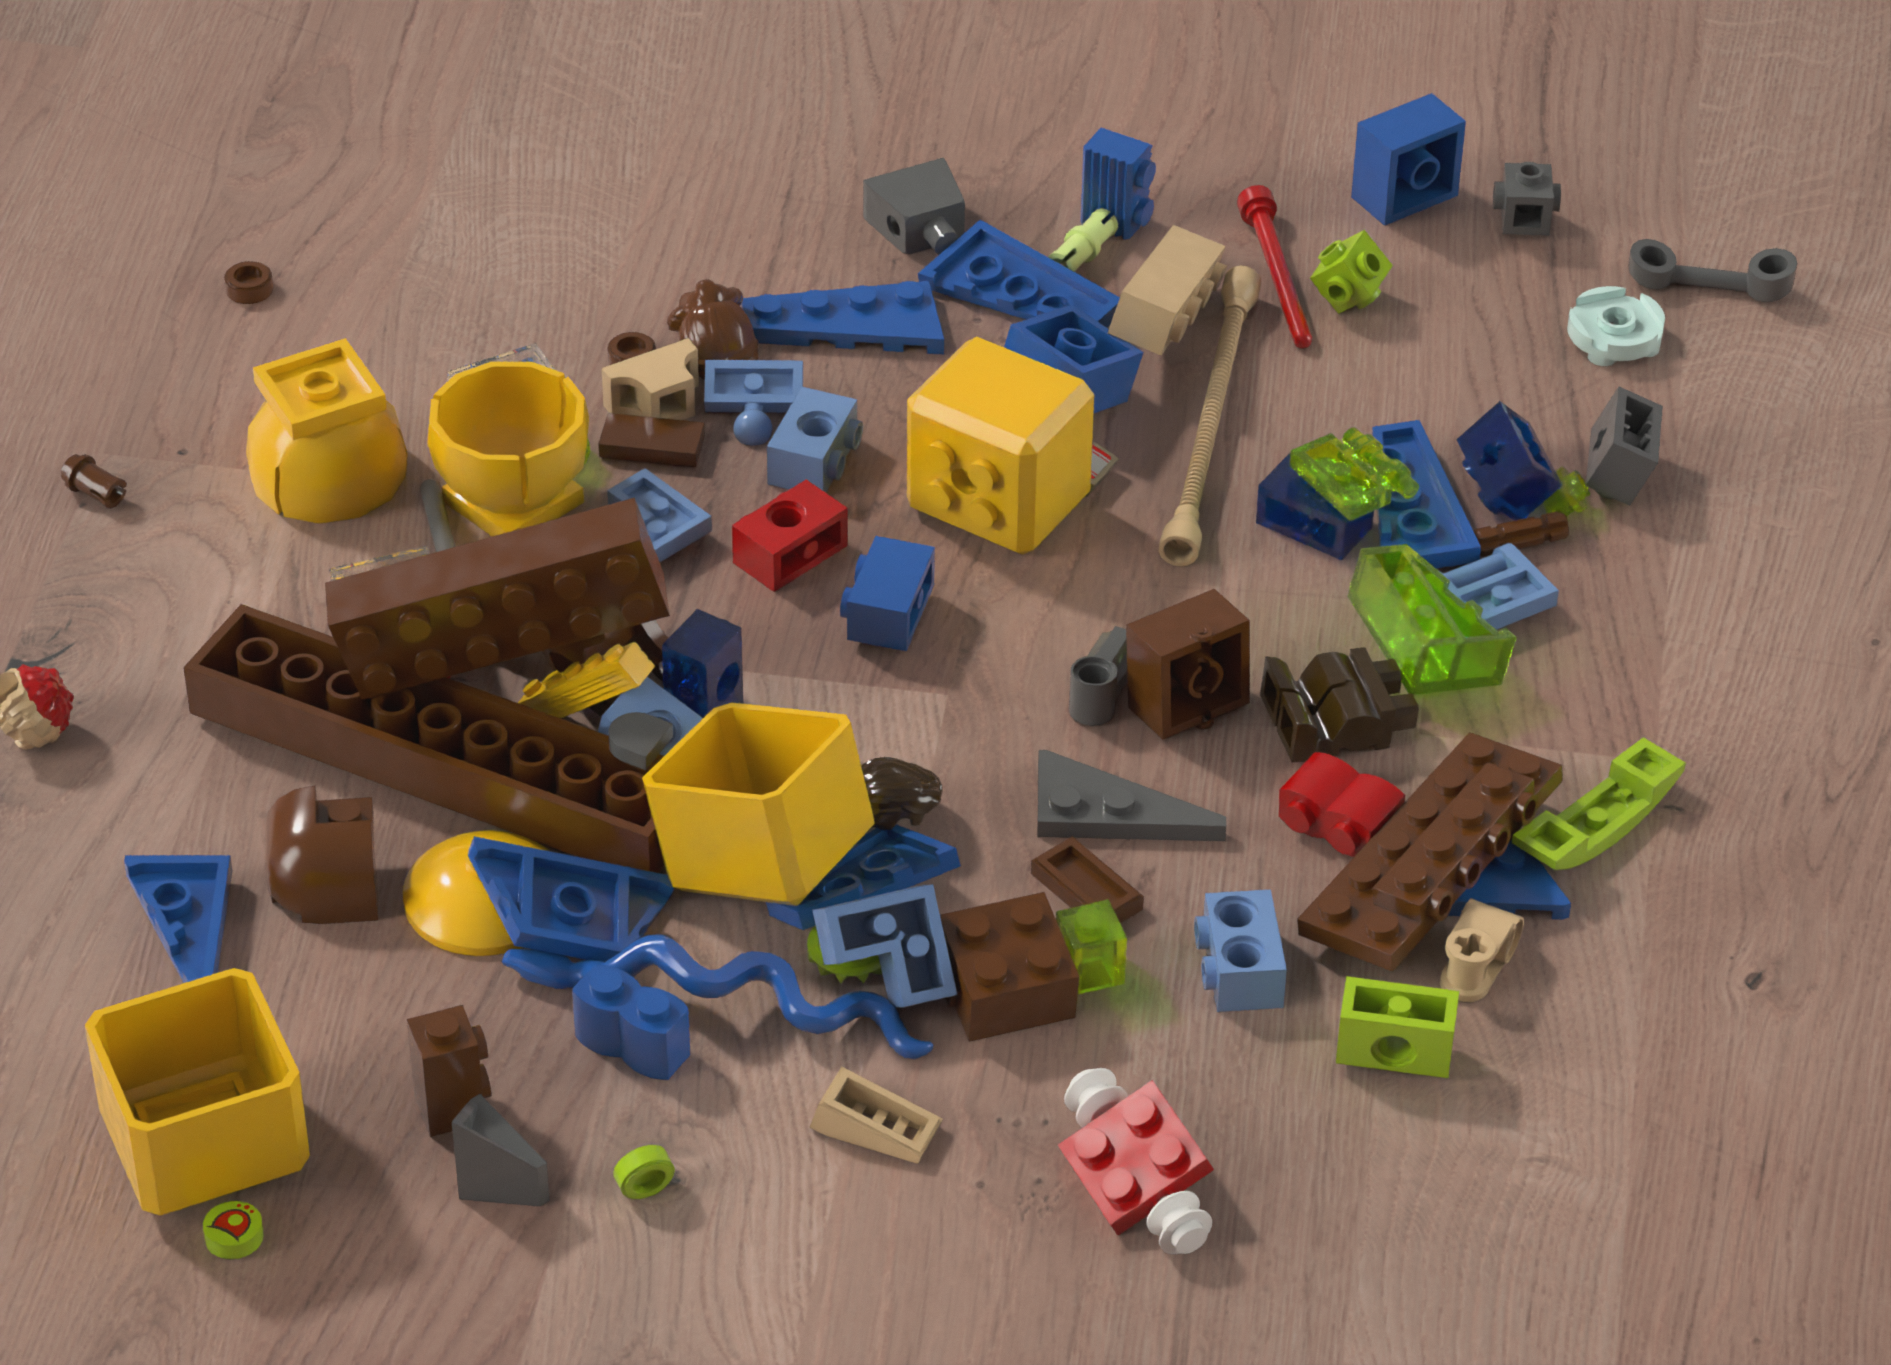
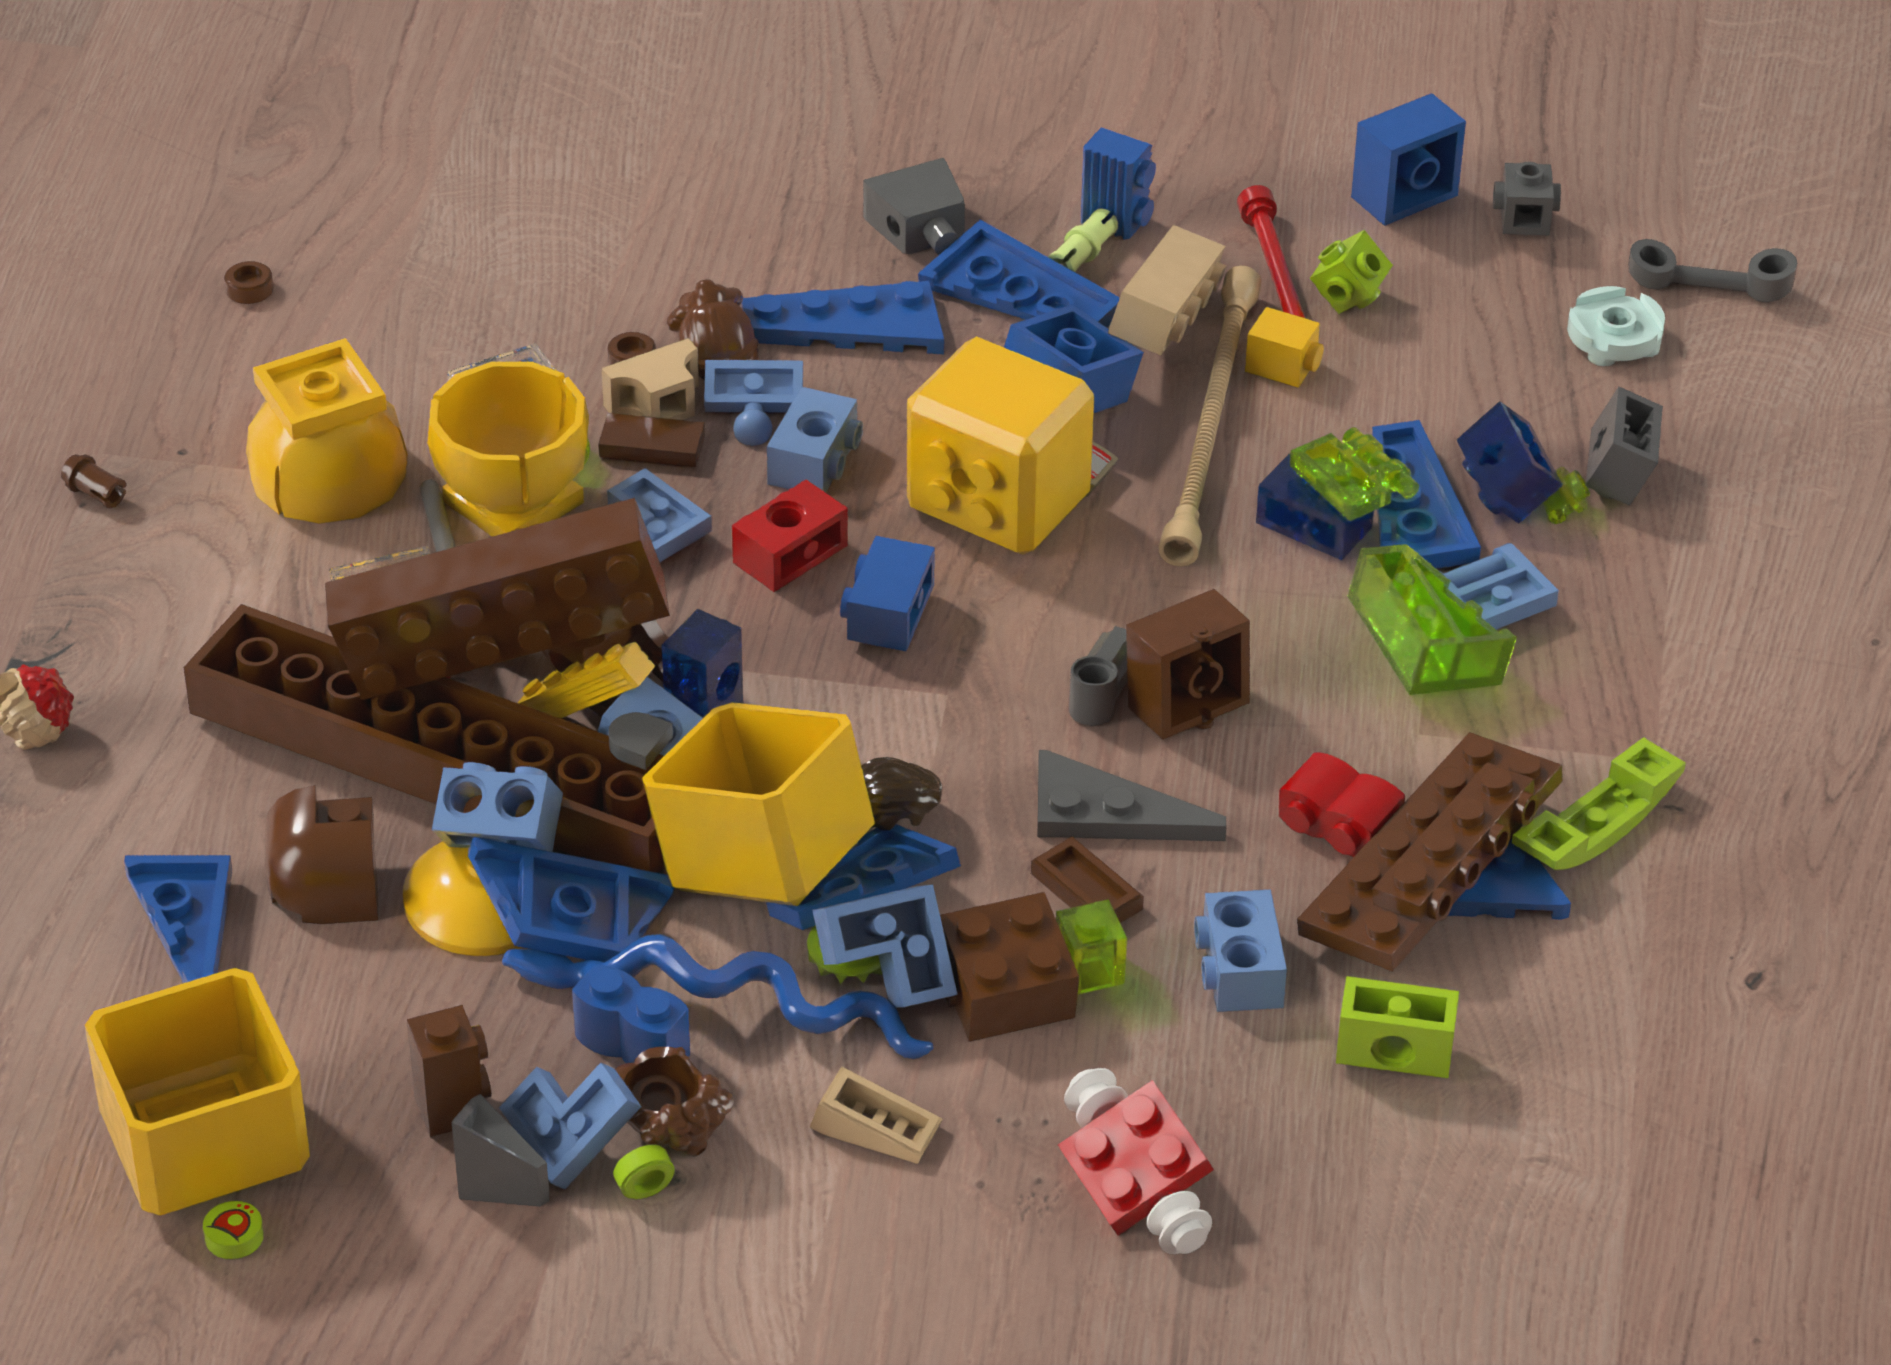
(496, 812): none -> medium blue brick
(570, 1128): none -> medium blue plate
(675, 1099): none -> reddish brown hair
(1283, 347): none -> yellow brick
(1336, 703): dark brown hips -> none
(1479, 949): tan piece -> none
(1523, 532): reddish brown axle -> none

